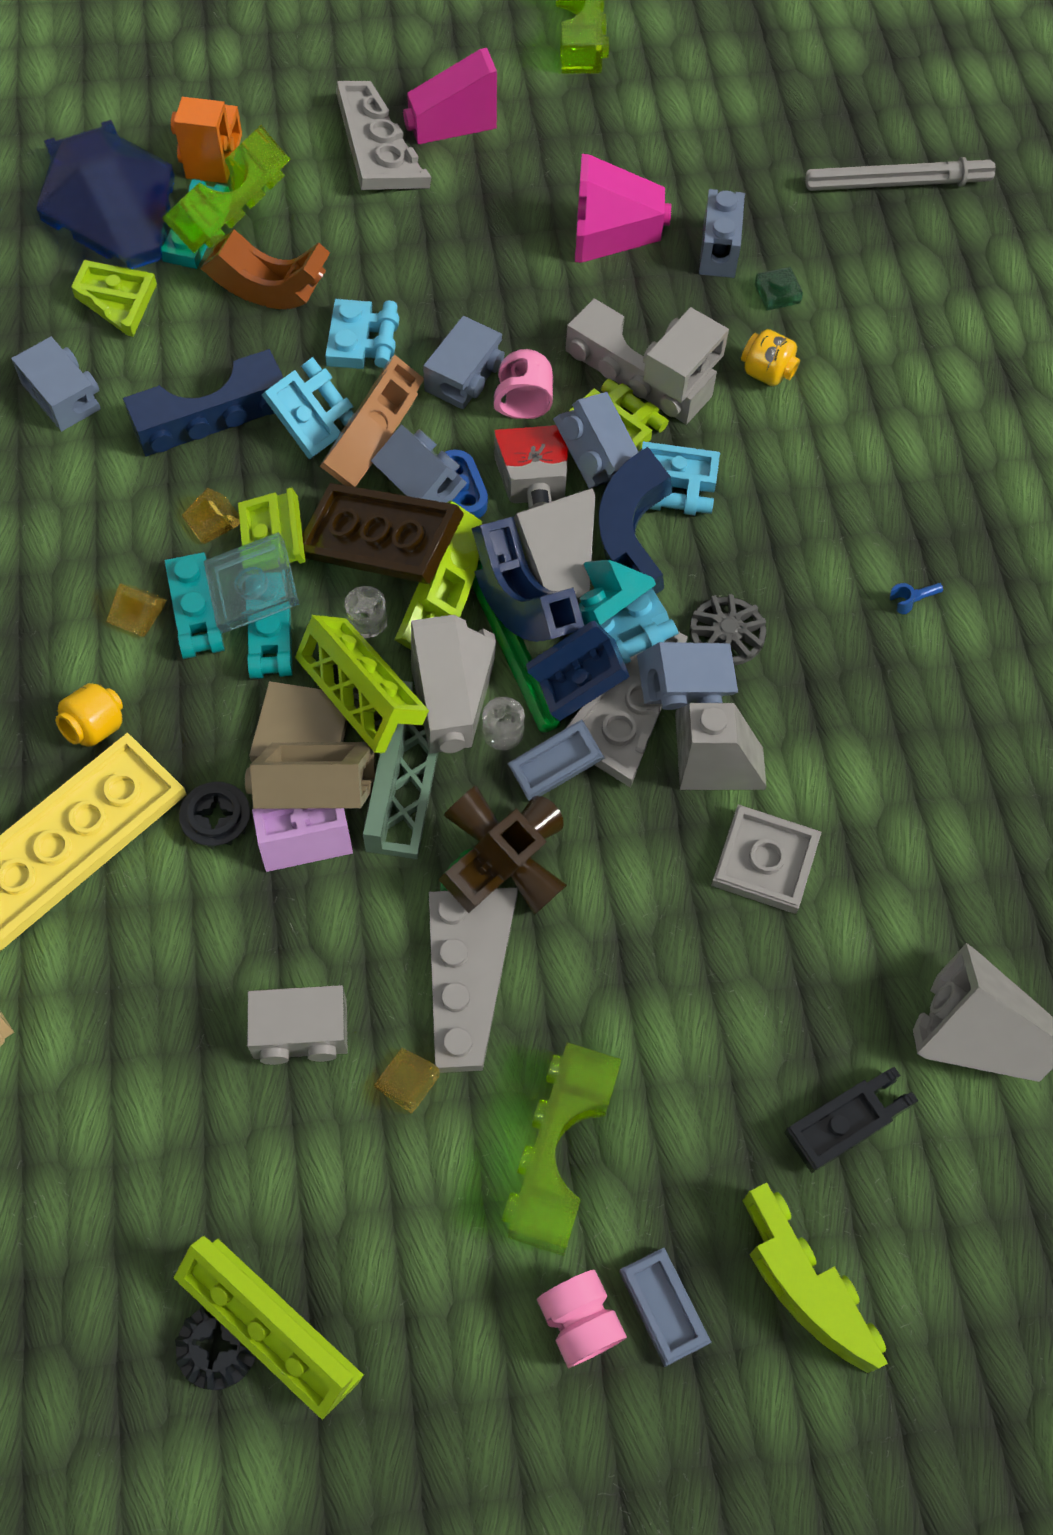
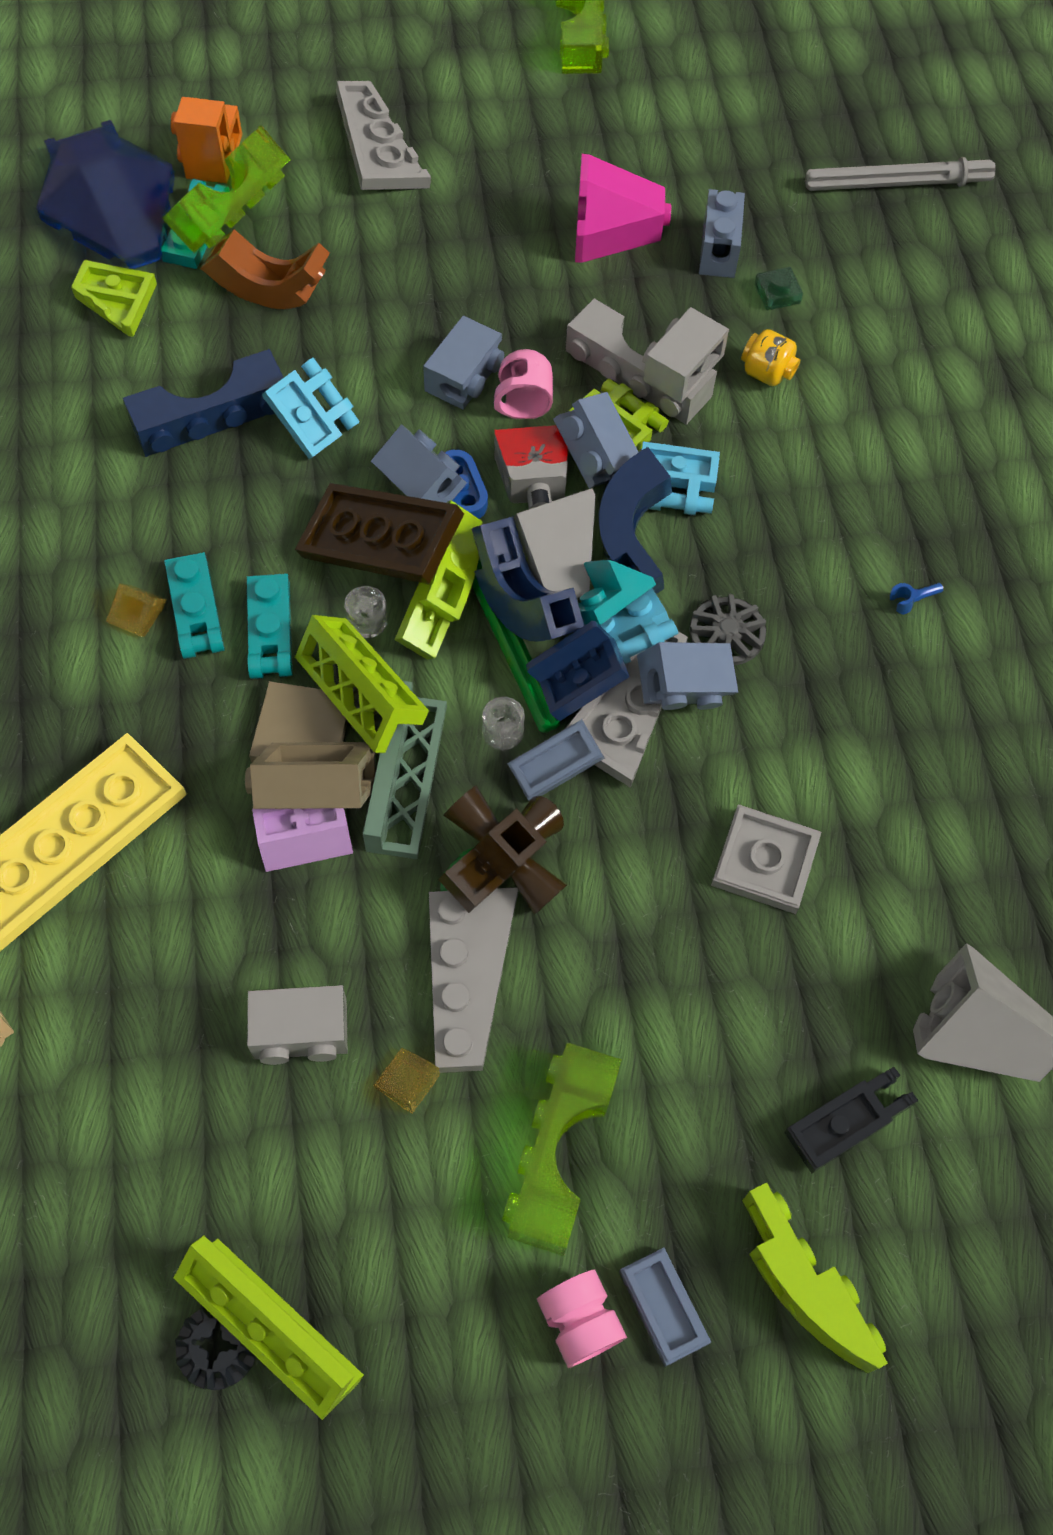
(57, 383): sand blue brick -> none
(89, 715): yellow head -> none
(202, 802): black gear -> none
(211, 516): clear yellow slope -> none
(250, 582): clear light blue tile -> none
(270, 515): lime plate -> none
(350, 331): medium azure plate -> none
(373, 422): medium nougat slope -> none
(451, 678): light grey slope -> none
(455, 101): dark pink slope -> none
(717, 749): light grey slope -> none

